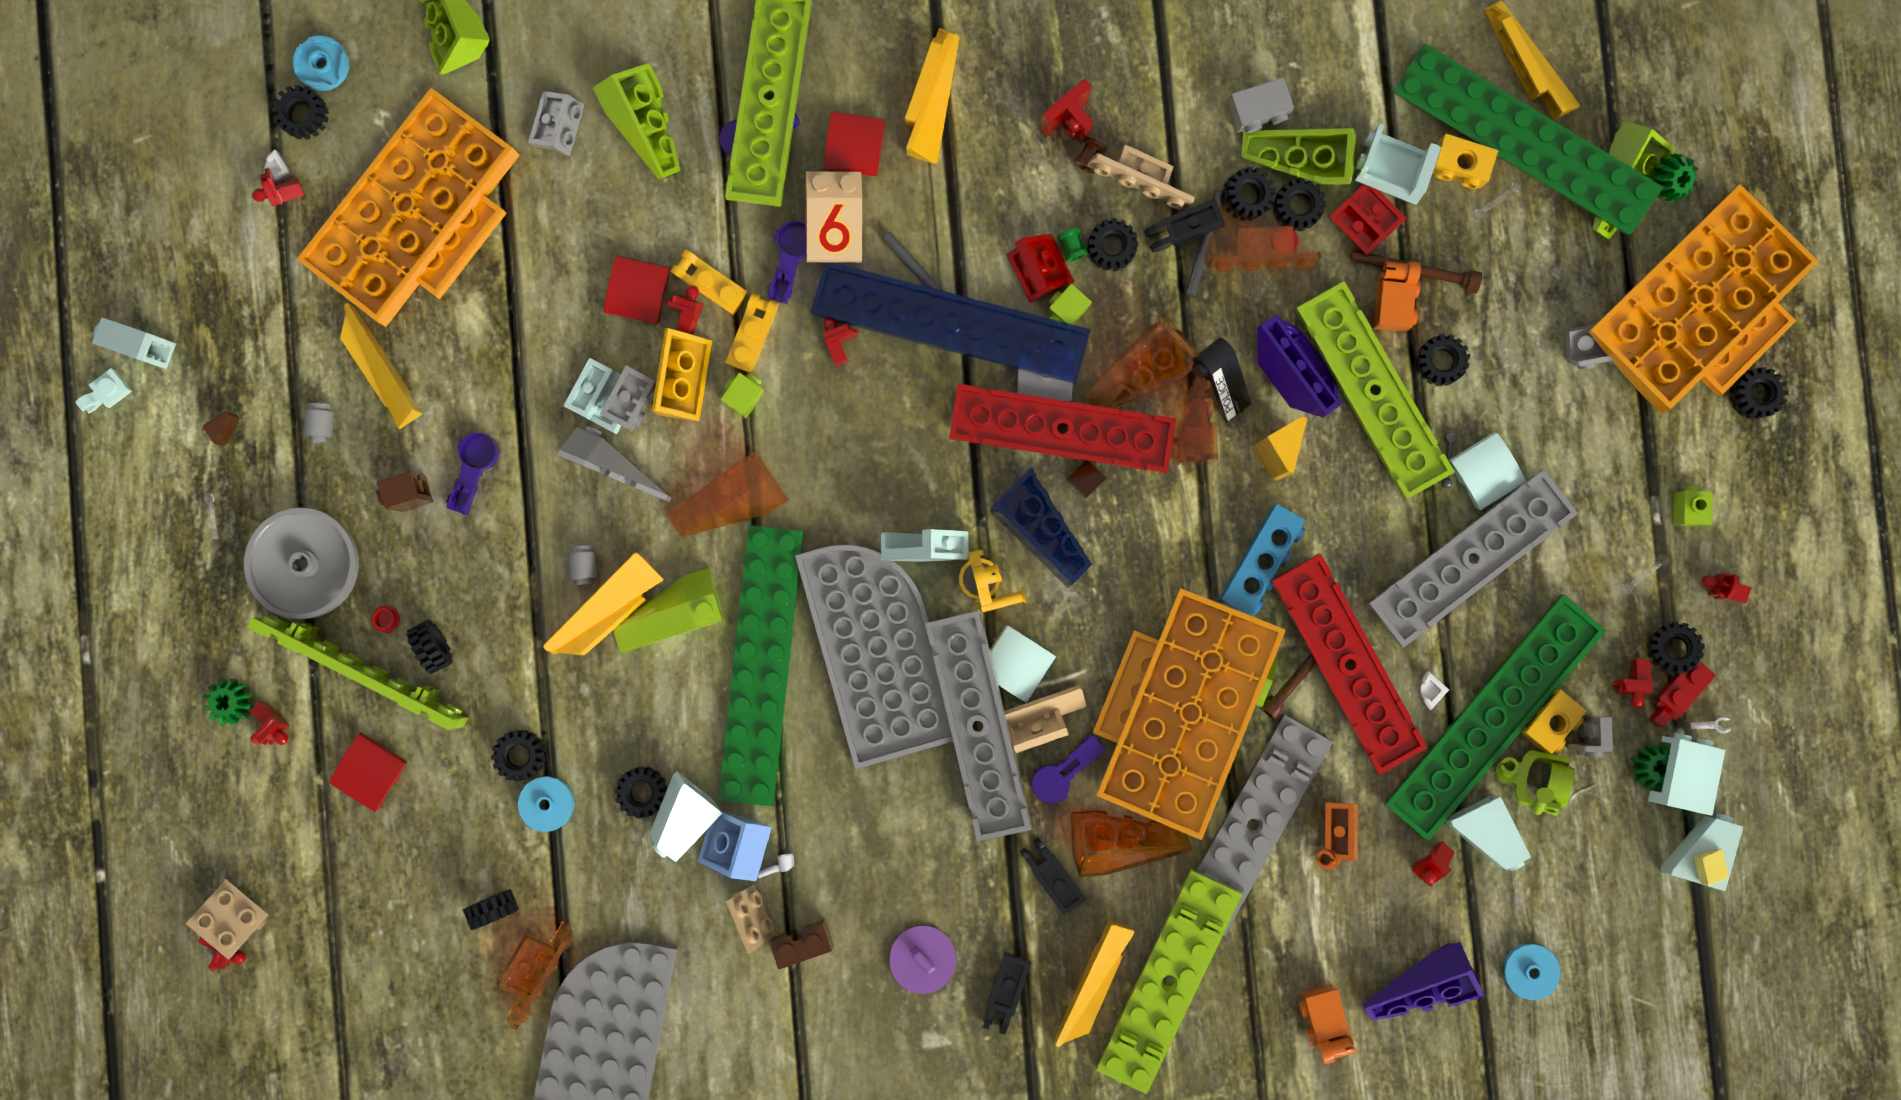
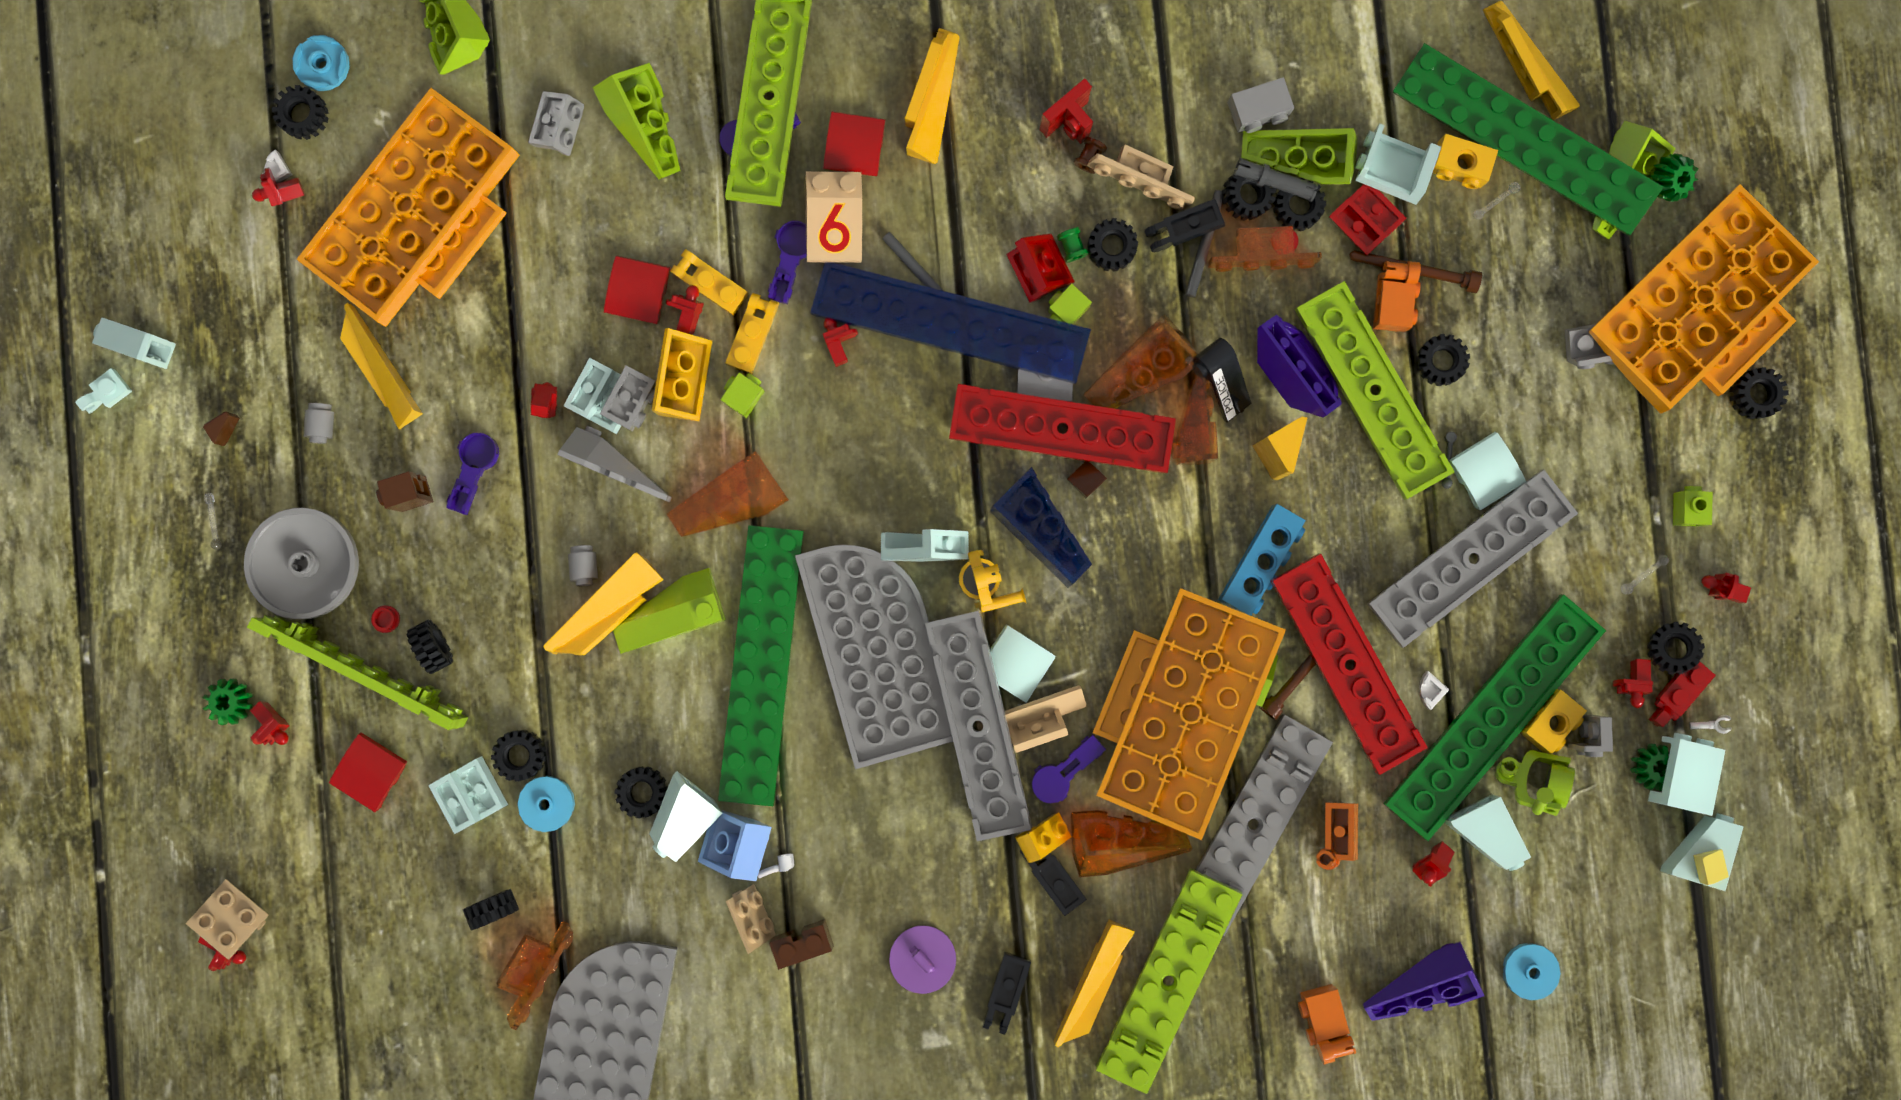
(468, 795): none -> light aqua slope
(544, 400): none -> red piece
(1043, 838): none -> yellow plate
(1265, 176): none -> dark grey pin

